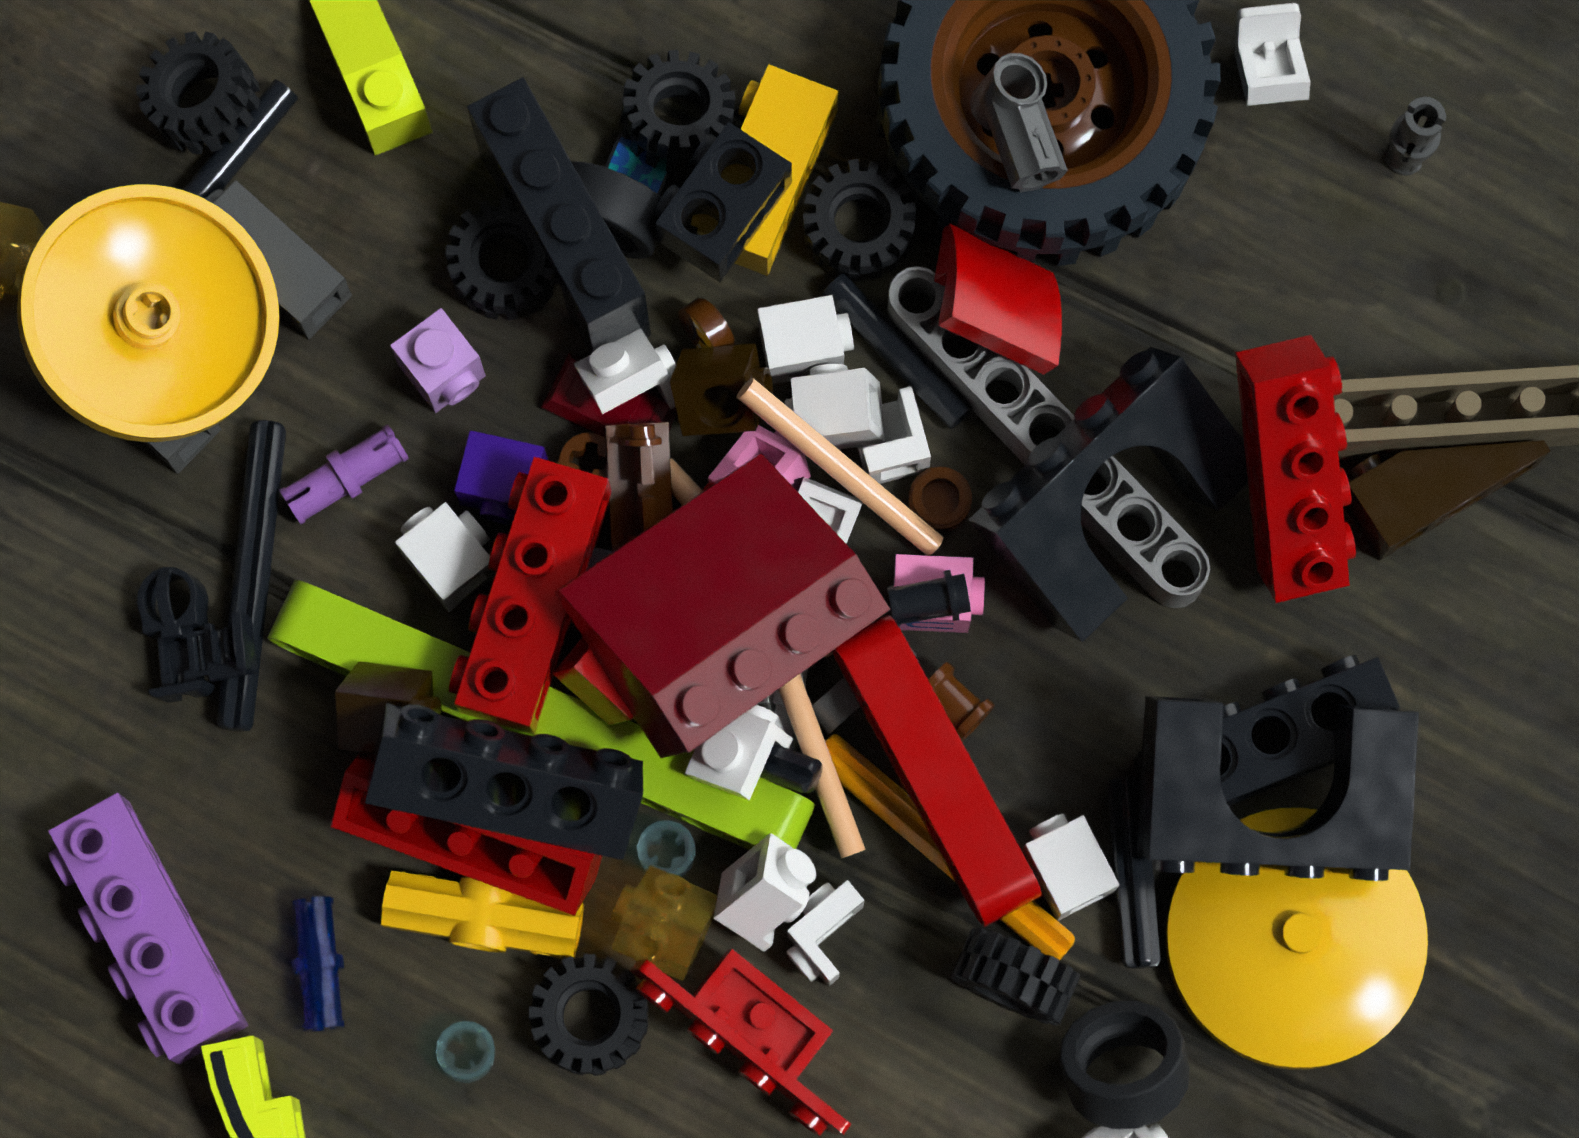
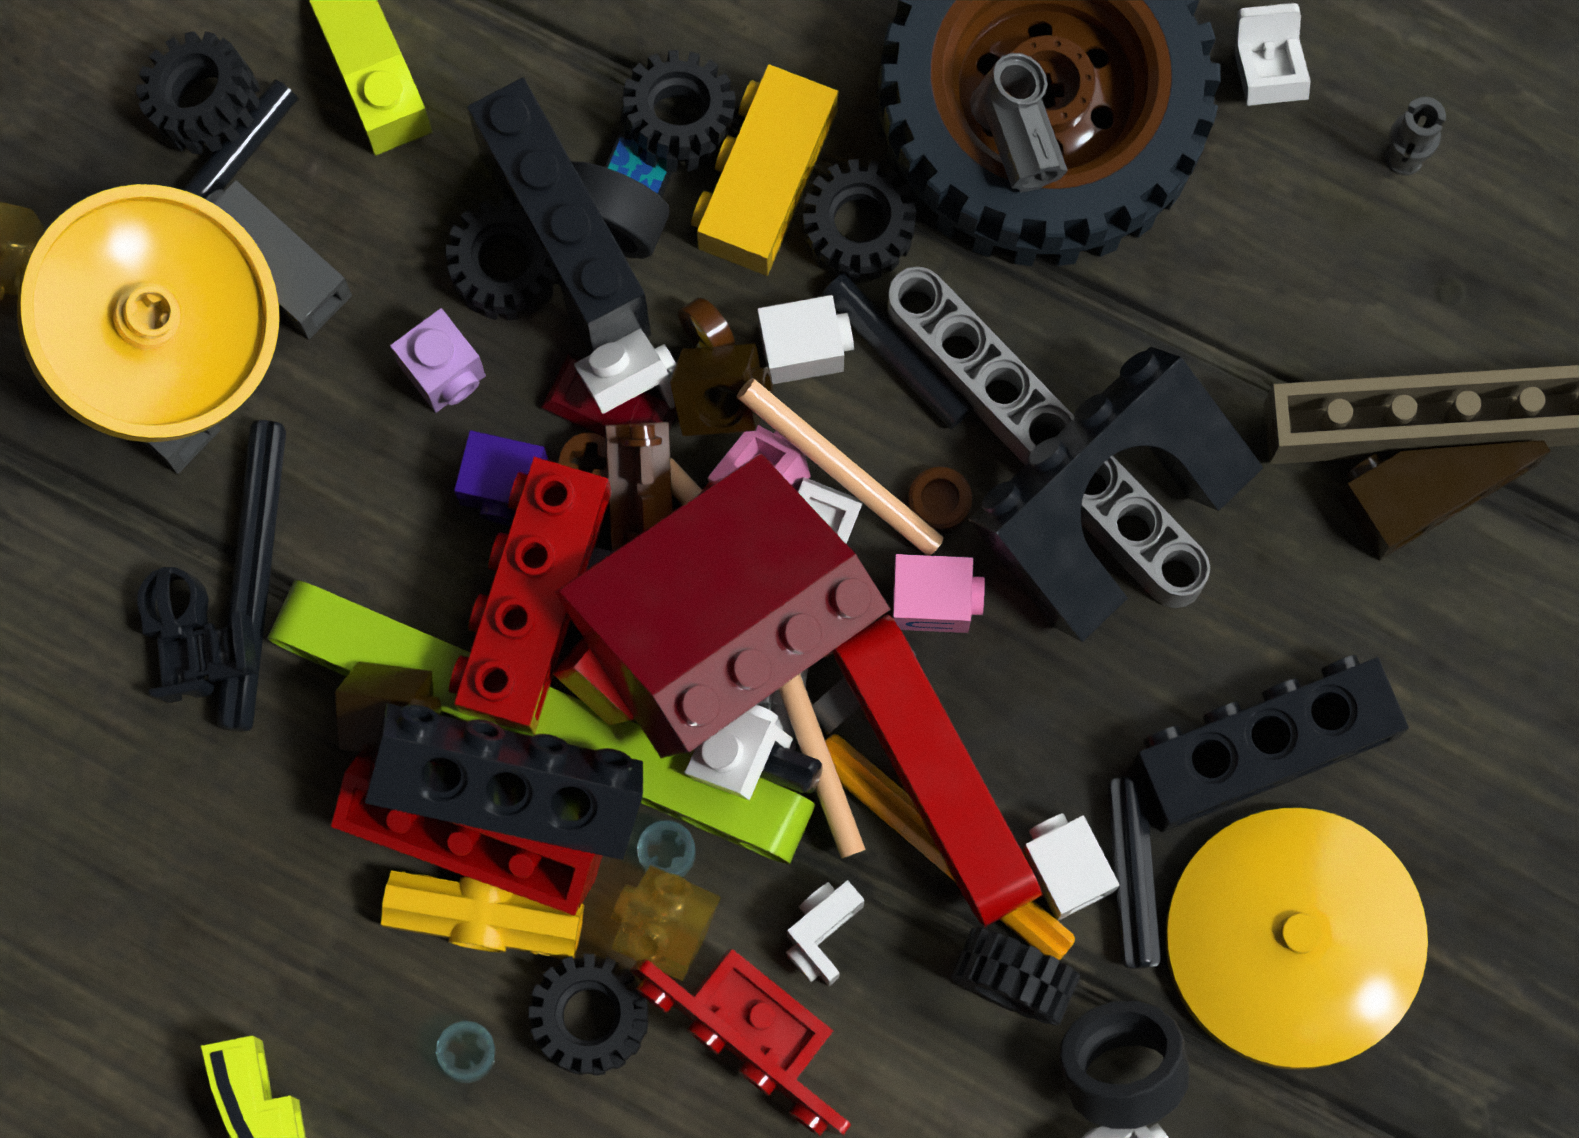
(147, 930): medium lavender brick -> none
(318, 964): clear blue pin -> none
(344, 474): medium lavender pin -> none
(446, 553): white brick -> none
(736, 207): black brick -> none
(764, 890): white brick -> none
(840, 405): white brick -> none
(905, 443): white panel -> none
(929, 599): black pin -> none
(959, 703): reddish brown bush -> none
(999, 300): red slope -> none
(1295, 467): red brick -> none
(1358, 826): black arch -> none

